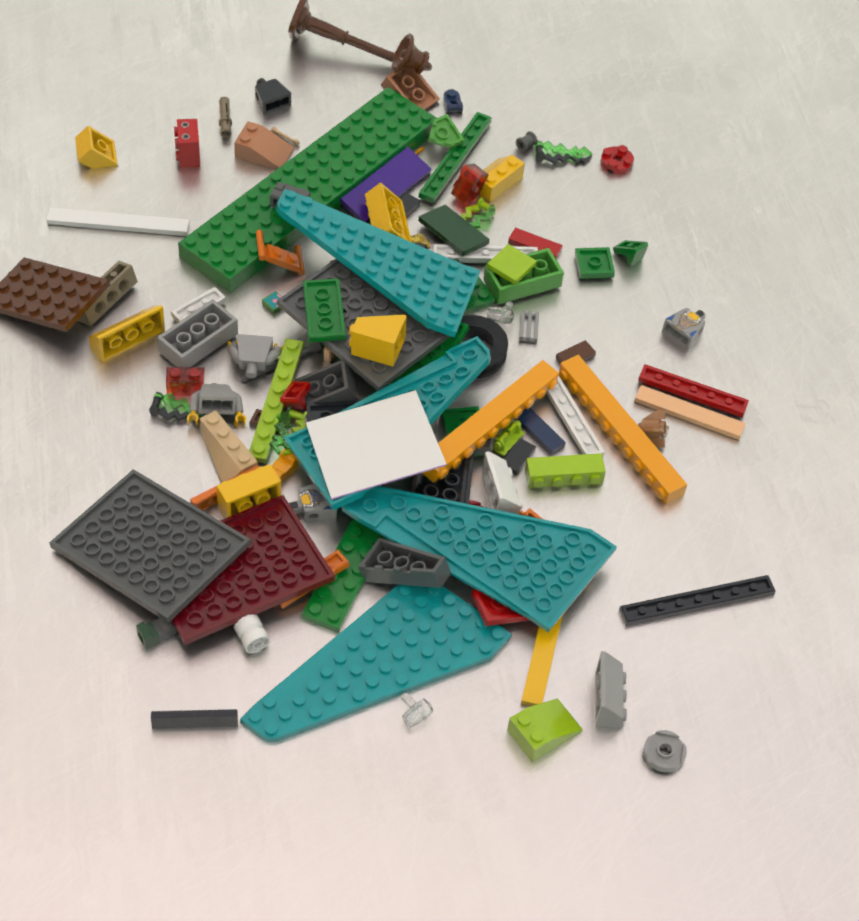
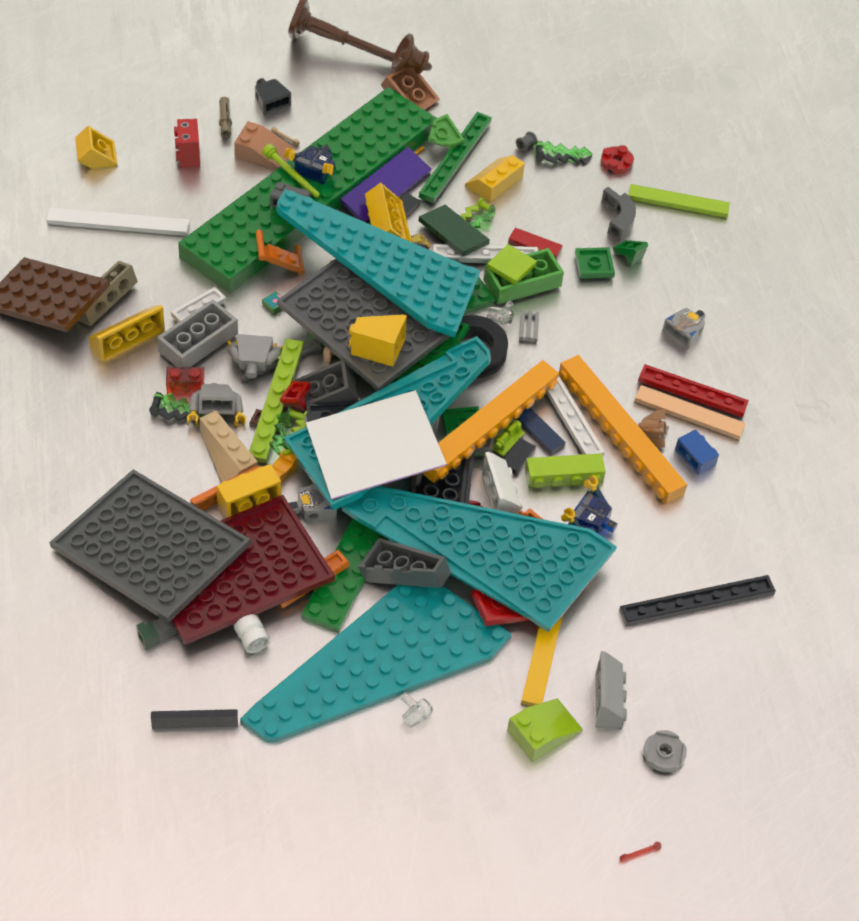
(270, 152): none -> lime piece
(313, 162): none -> torso
(324, 310): green tile -> none
(452, 101): dark blue plate -> none
(469, 183): clear red brick -> none
(582, 349): reddish brown tile -> none
(592, 511): none -> torso
(624, 207): none -> dark grey arch
(657, 846): none -> clear red hinge
(679, 200): none -> lime tile
(696, 452): none -> blue brick

